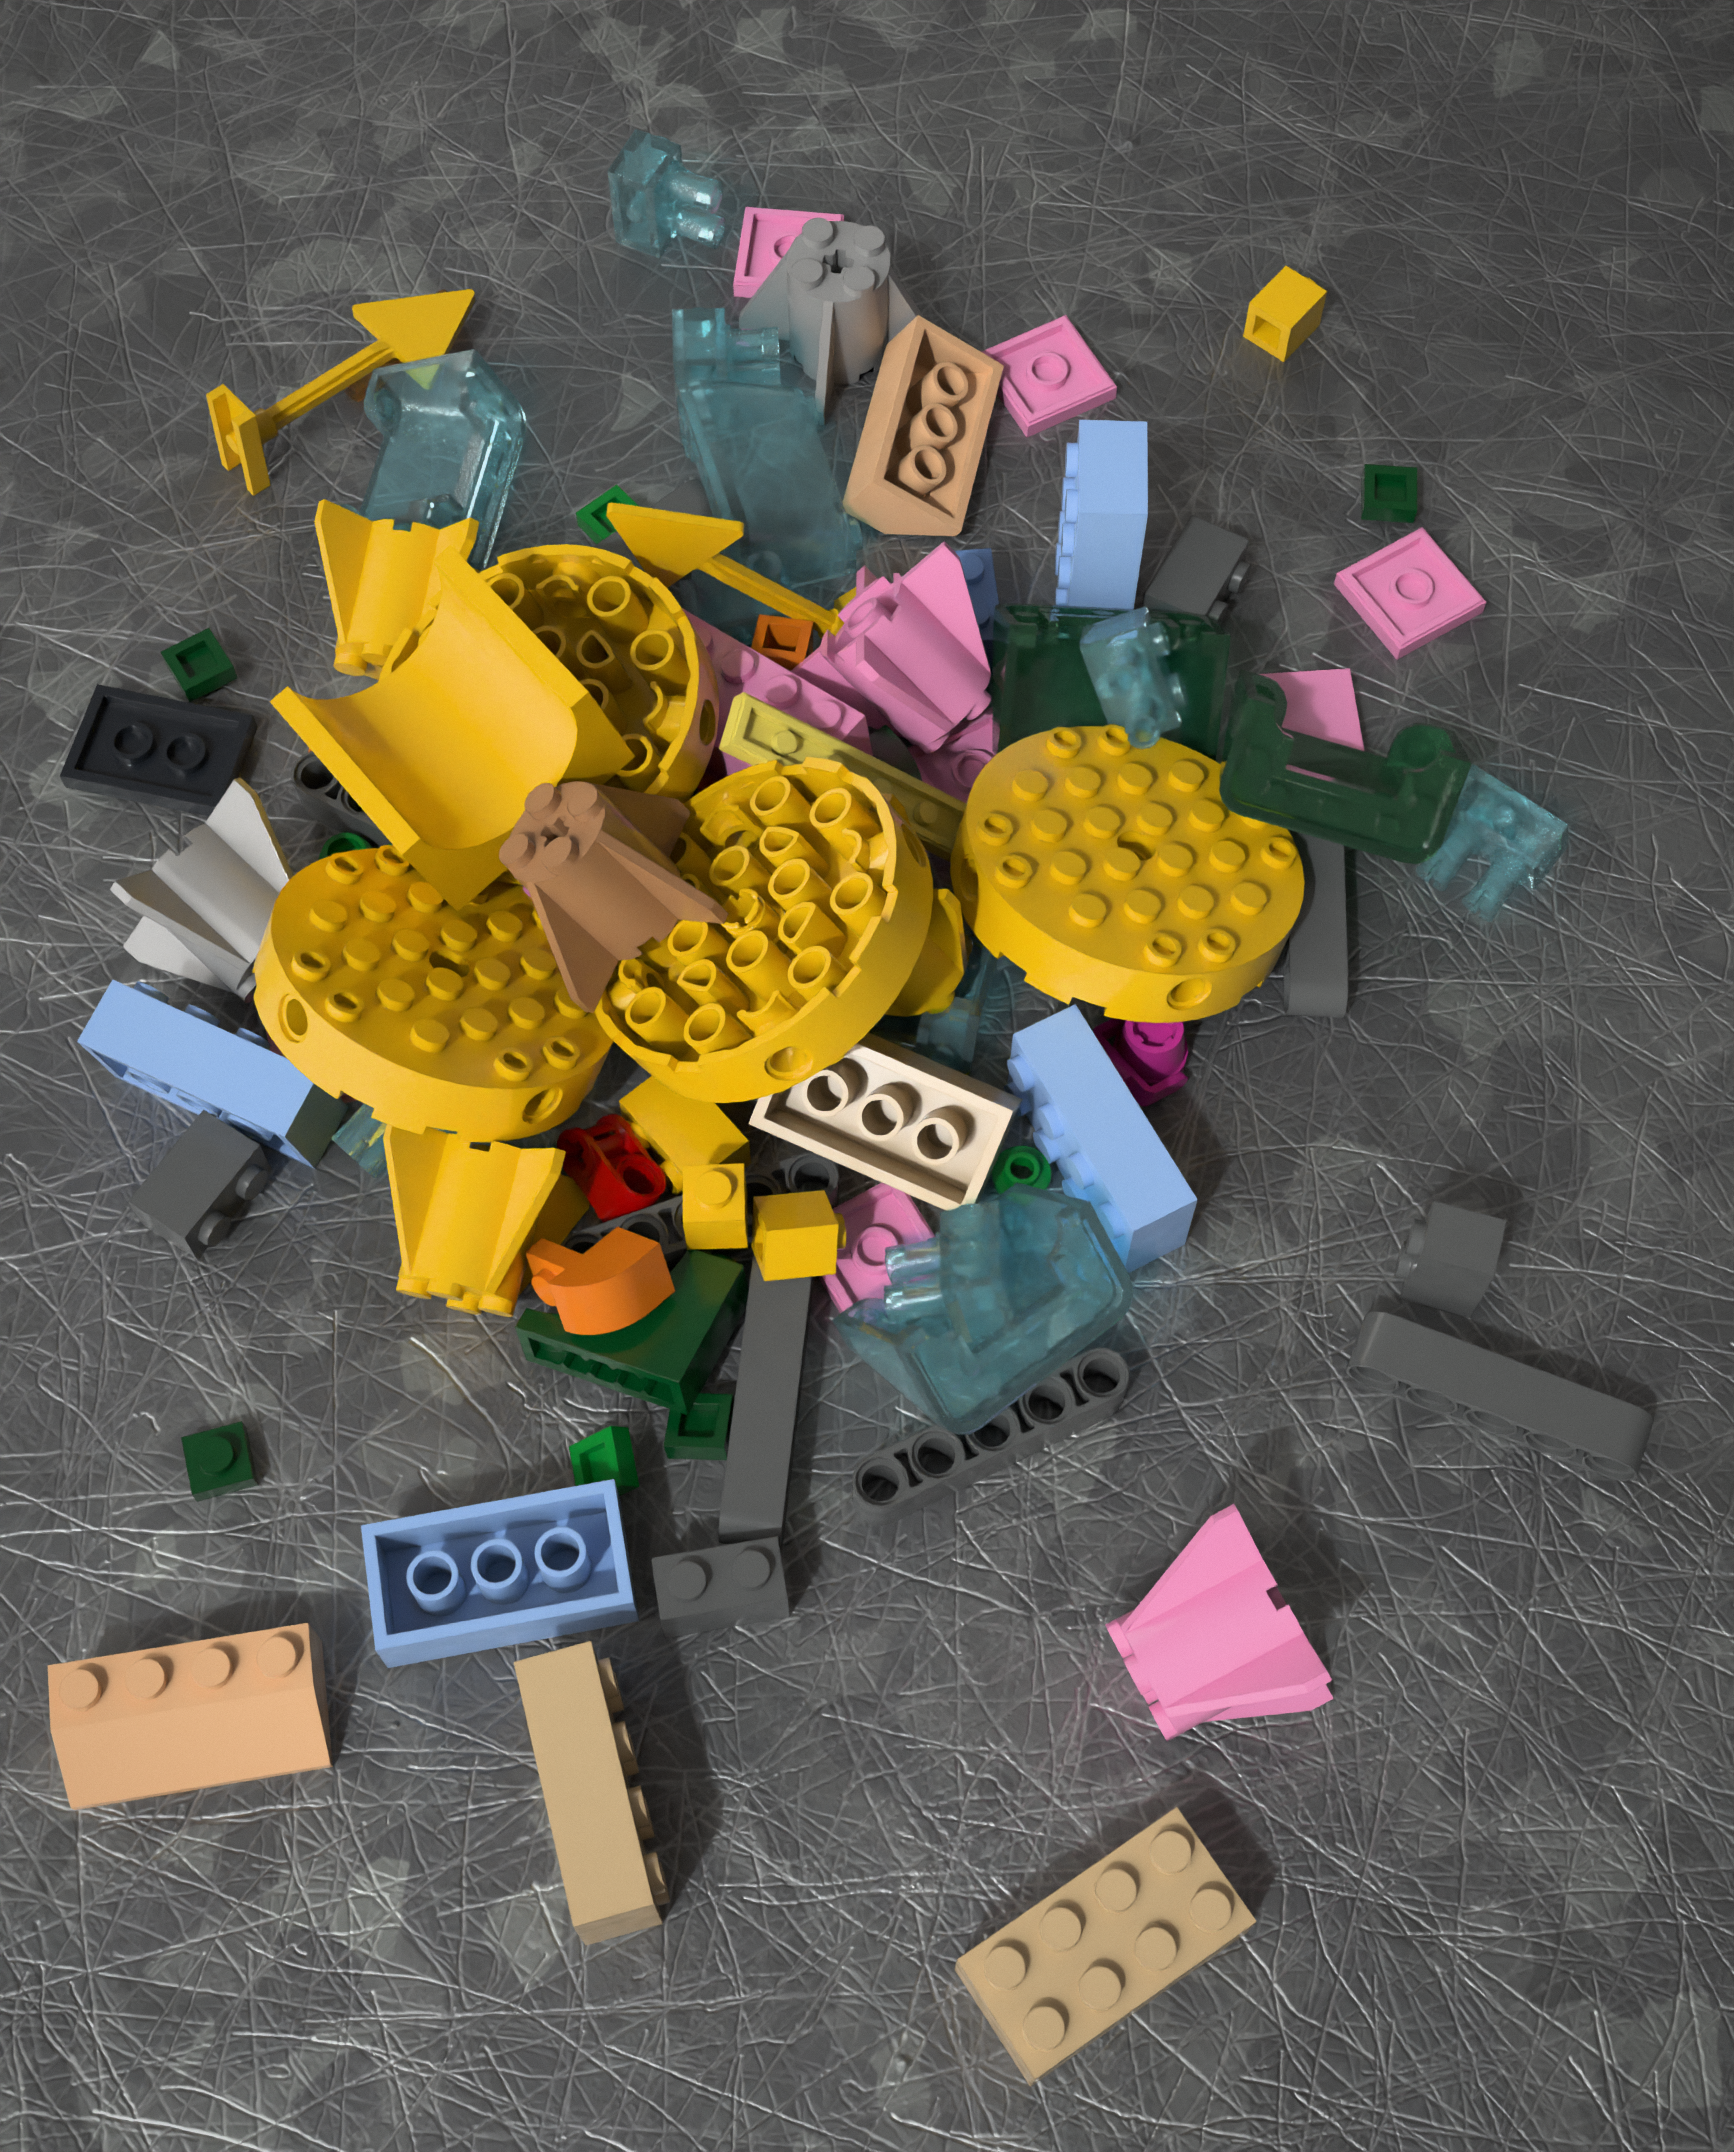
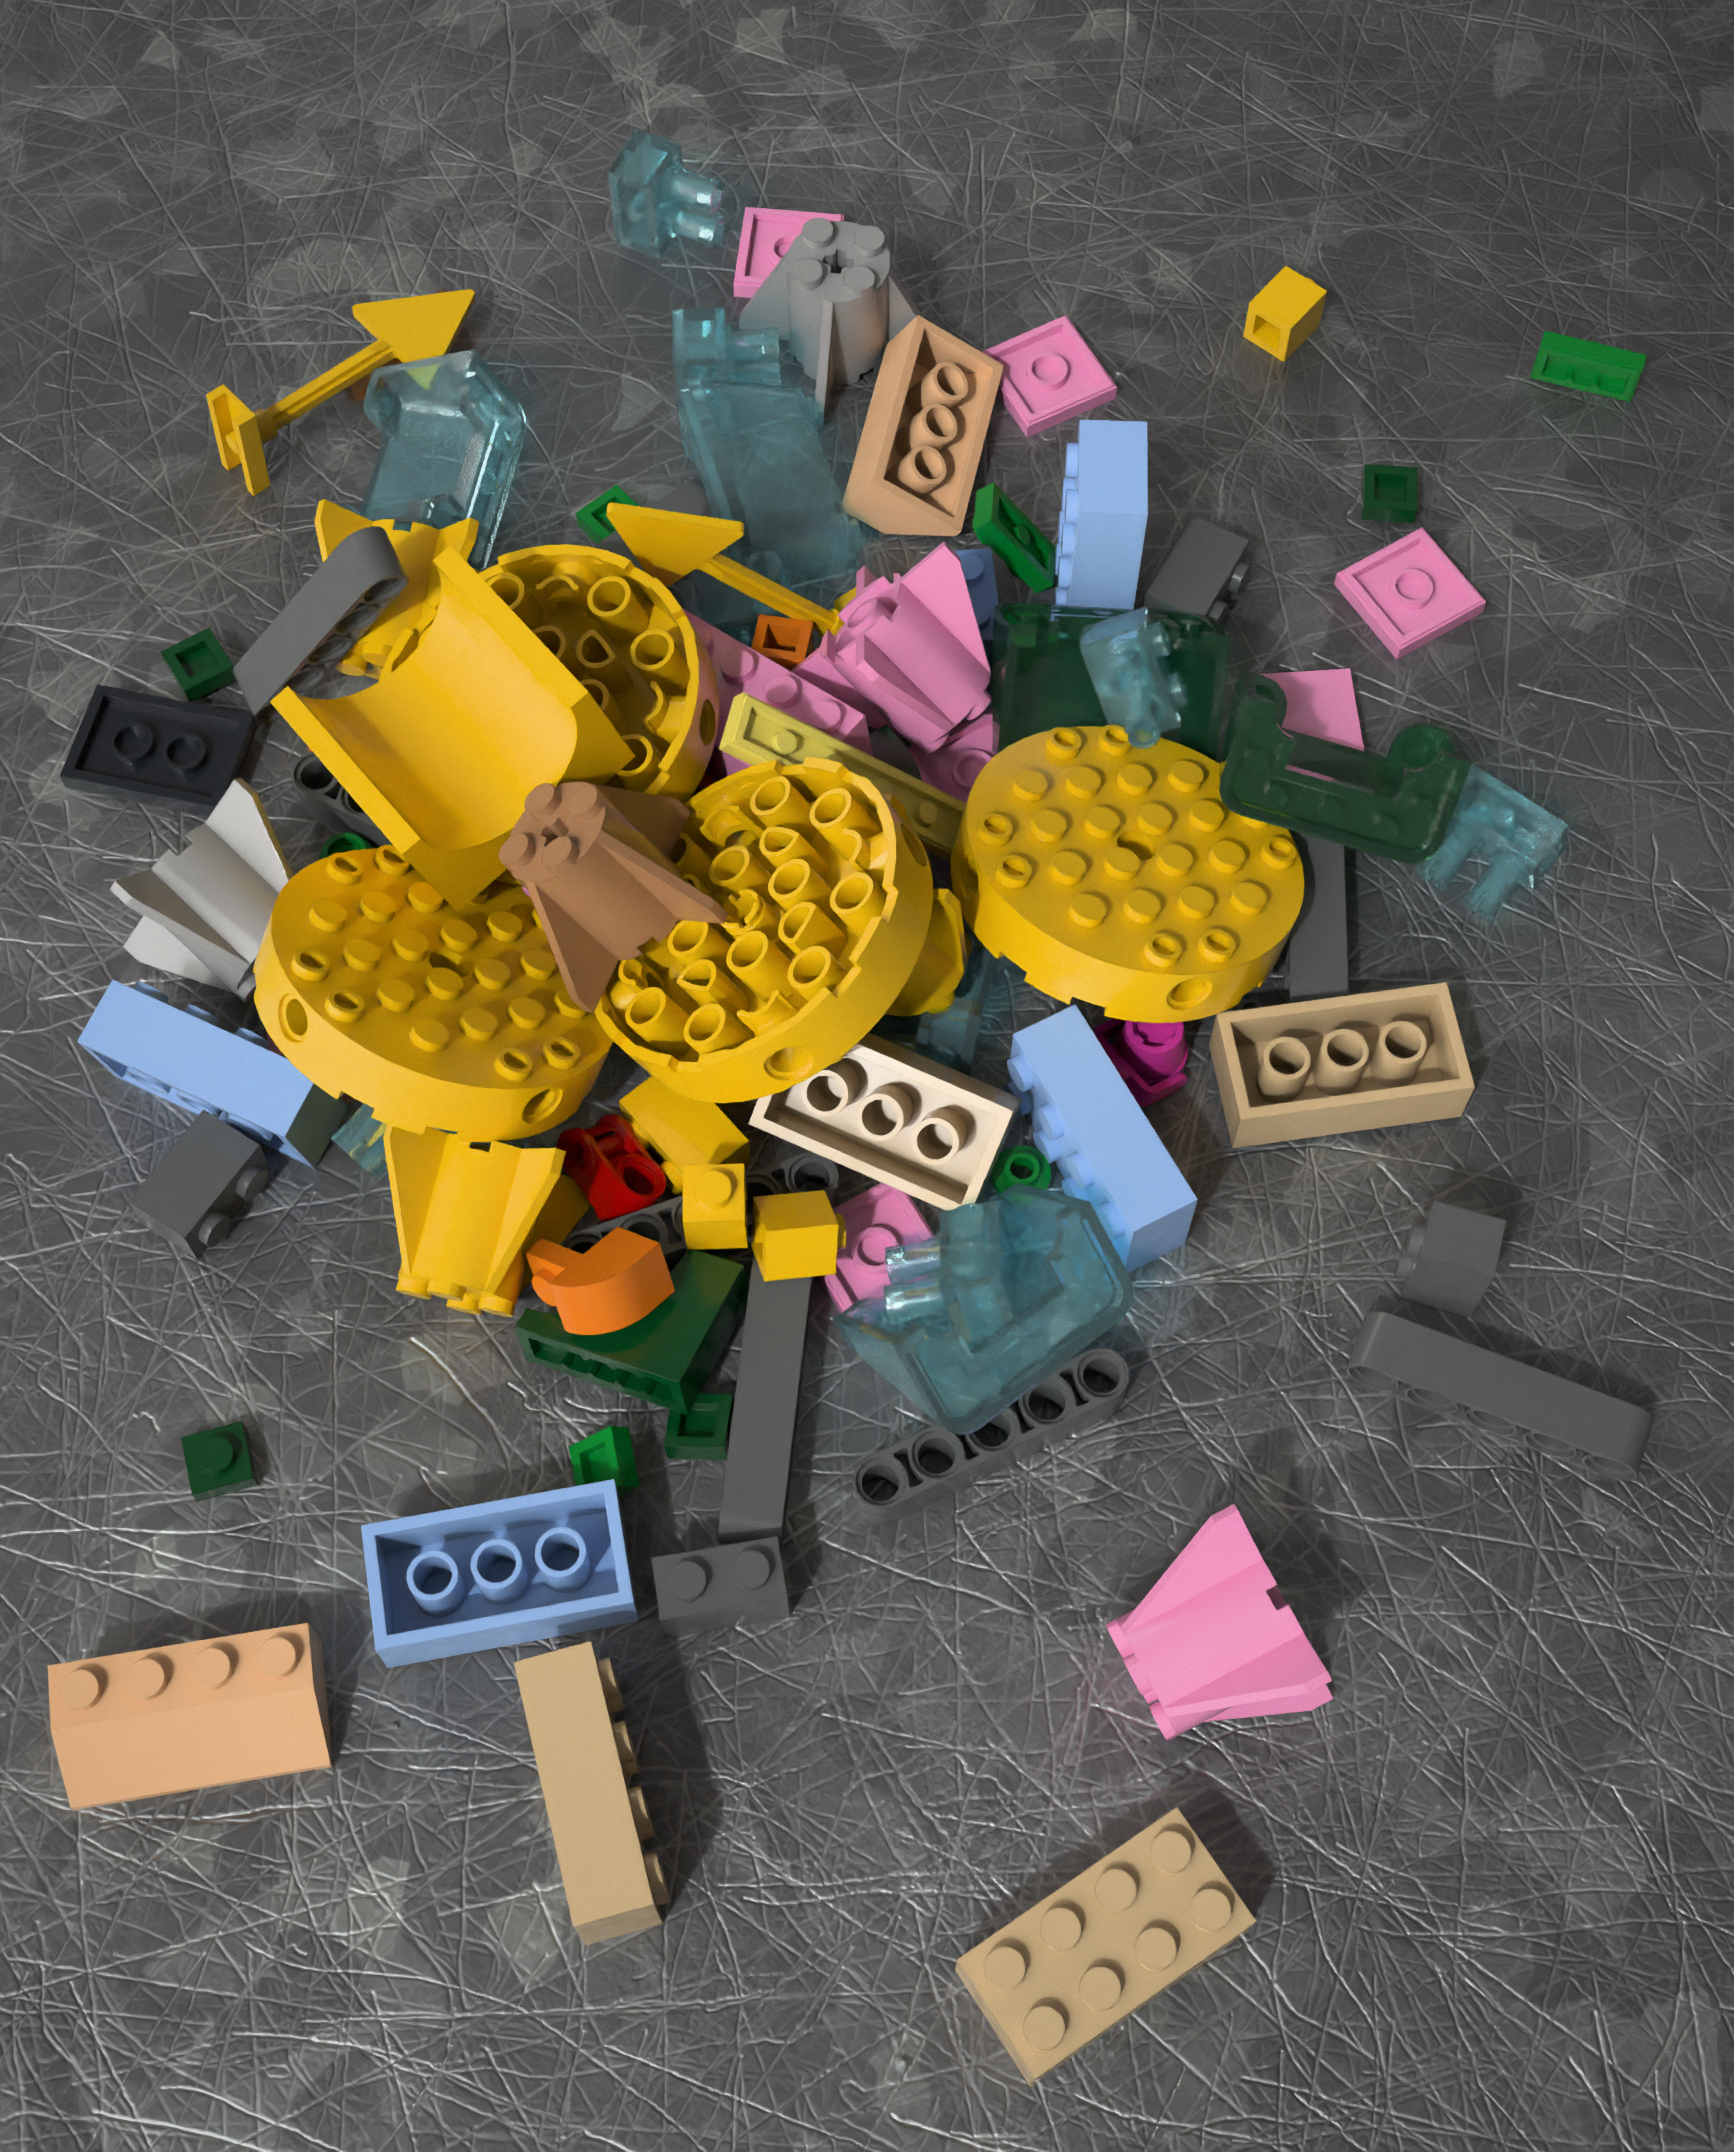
(322, 621): none -> dark grey beam
(1014, 538): none -> green plate
(1340, 1065): none -> tan brick
(1588, 366): none -> green plate

